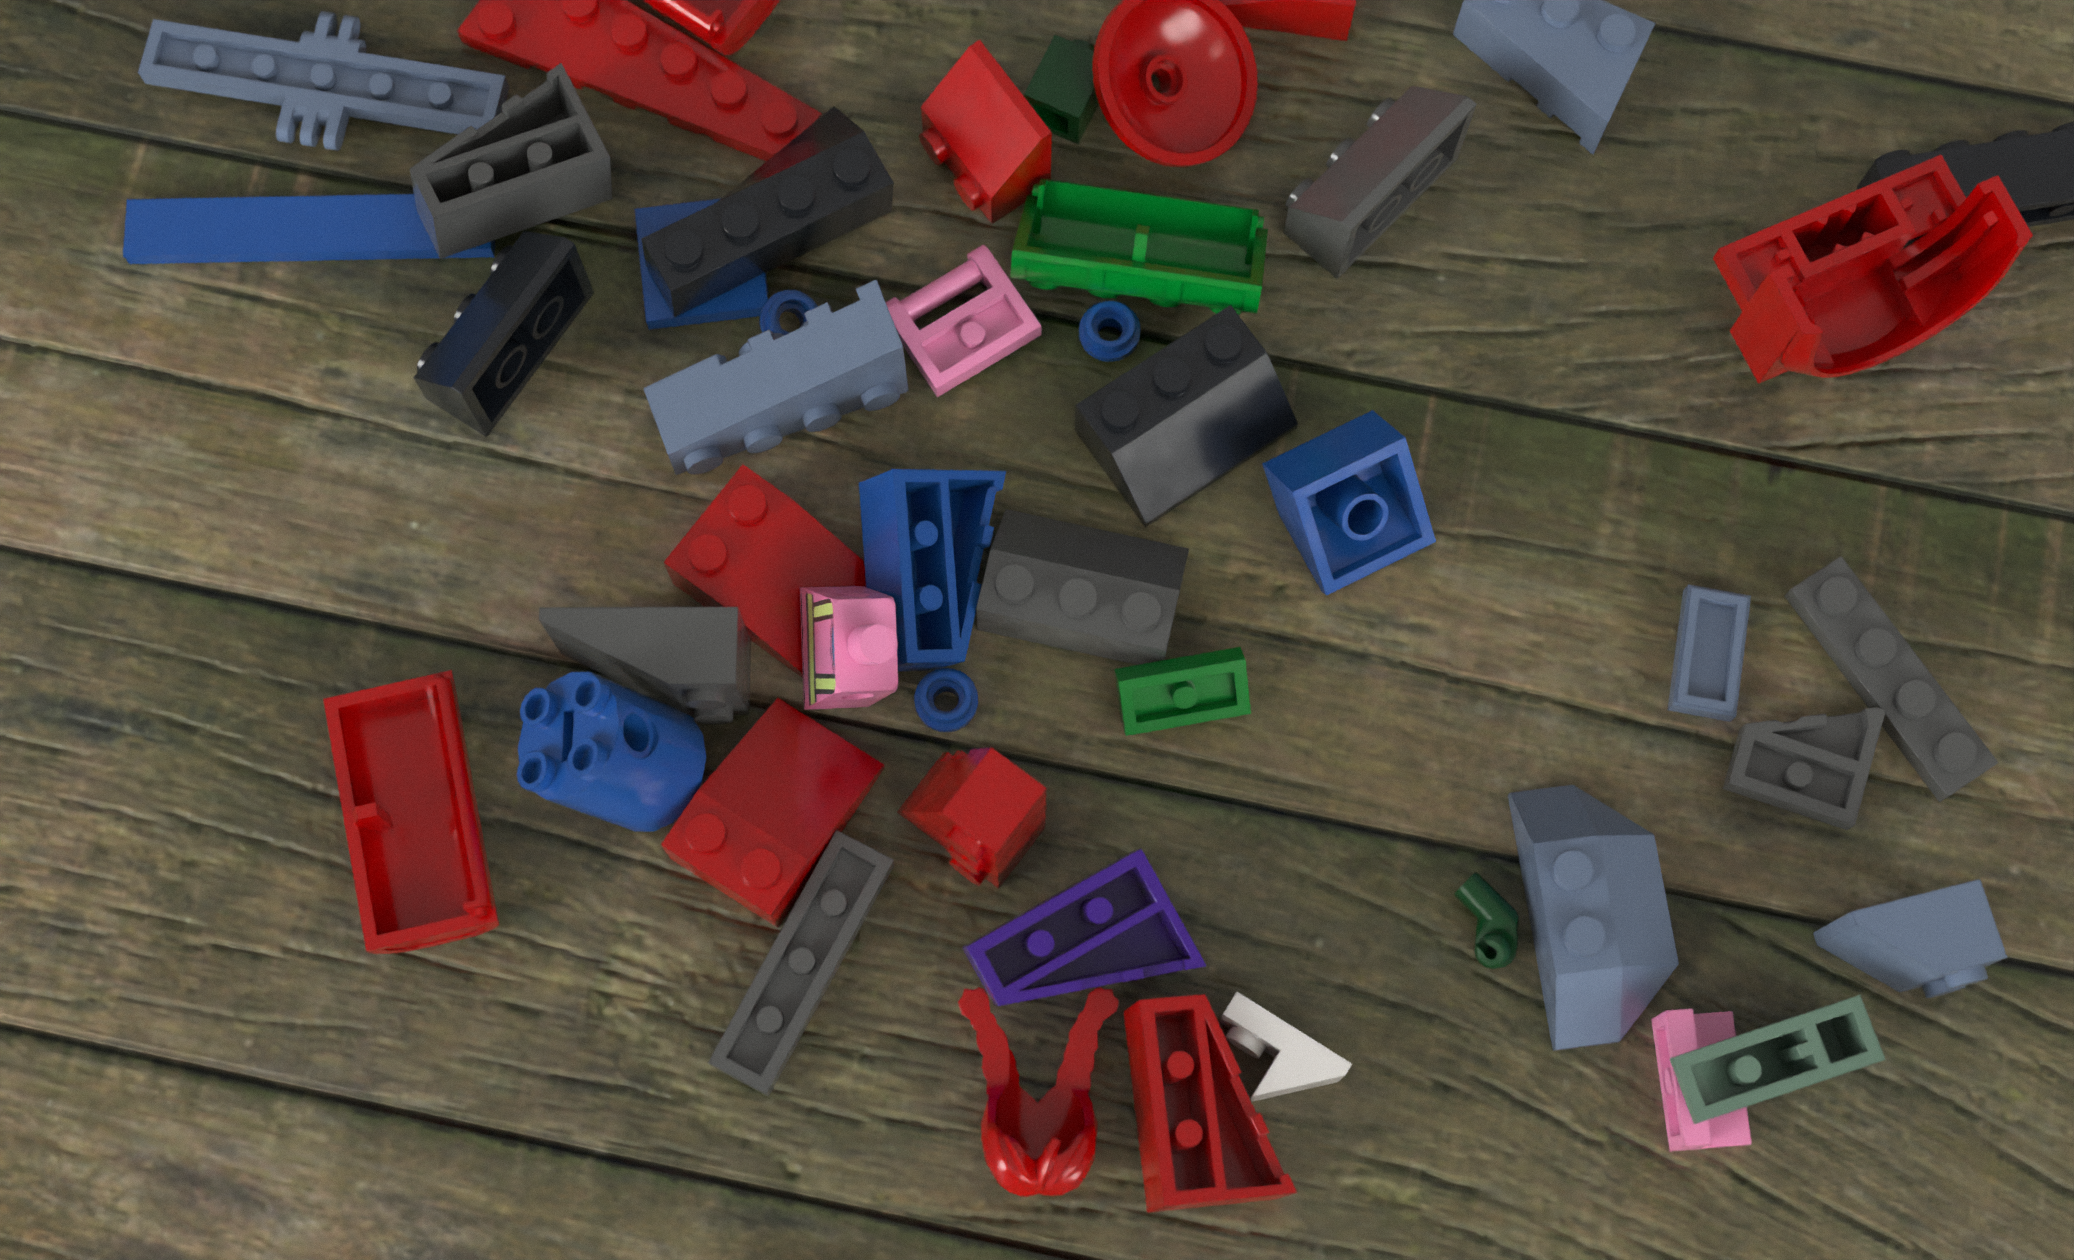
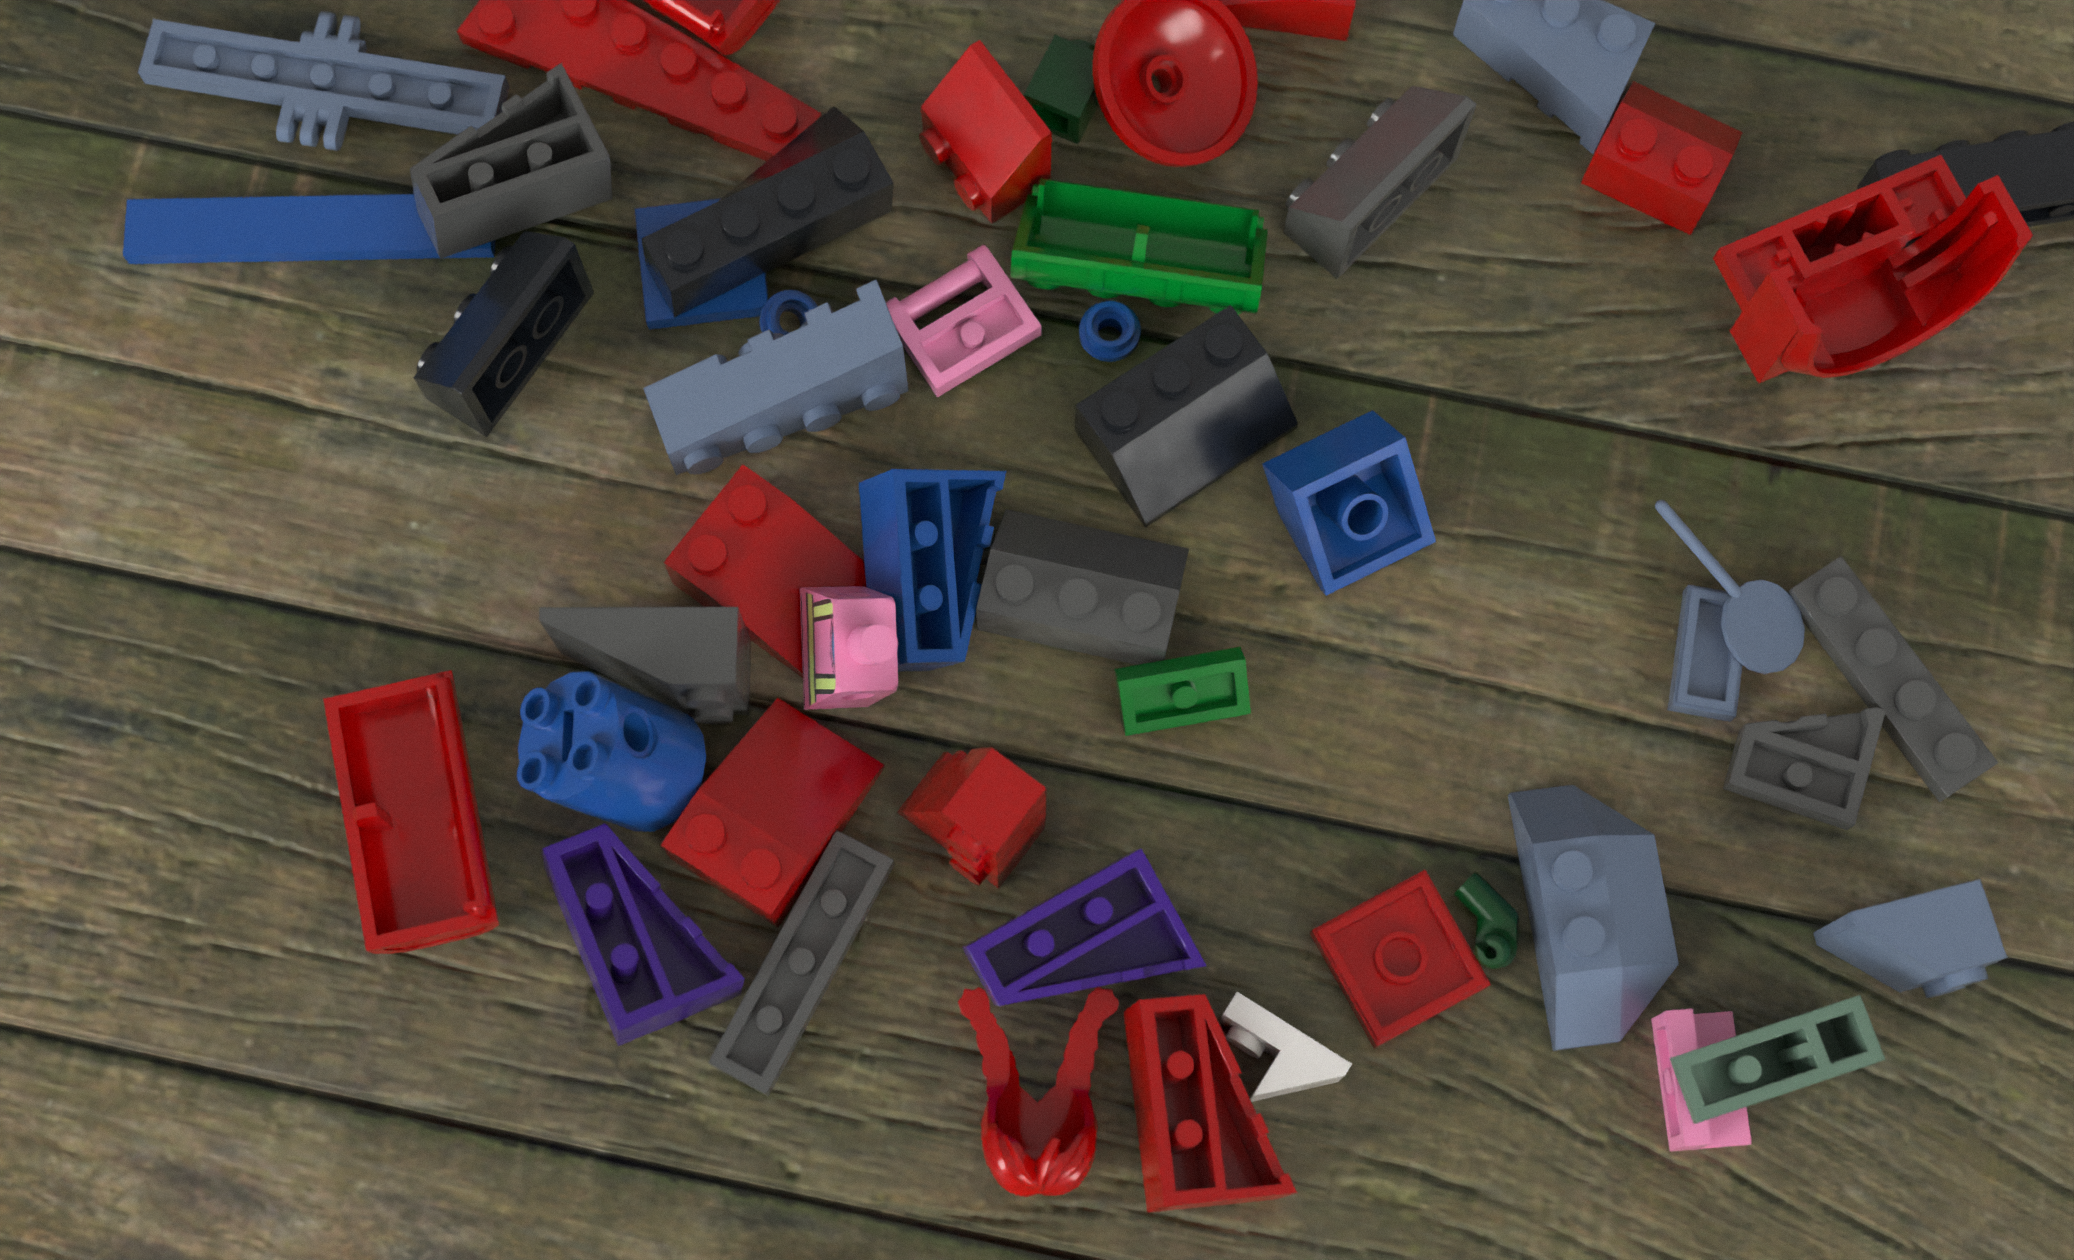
(633, 940): none -> dark purple wedge
(946, 681): blue plate -> none
(1399, 958): none -> red tile
(1661, 158): none -> red slope
(1758, 617): none -> sand blue piece

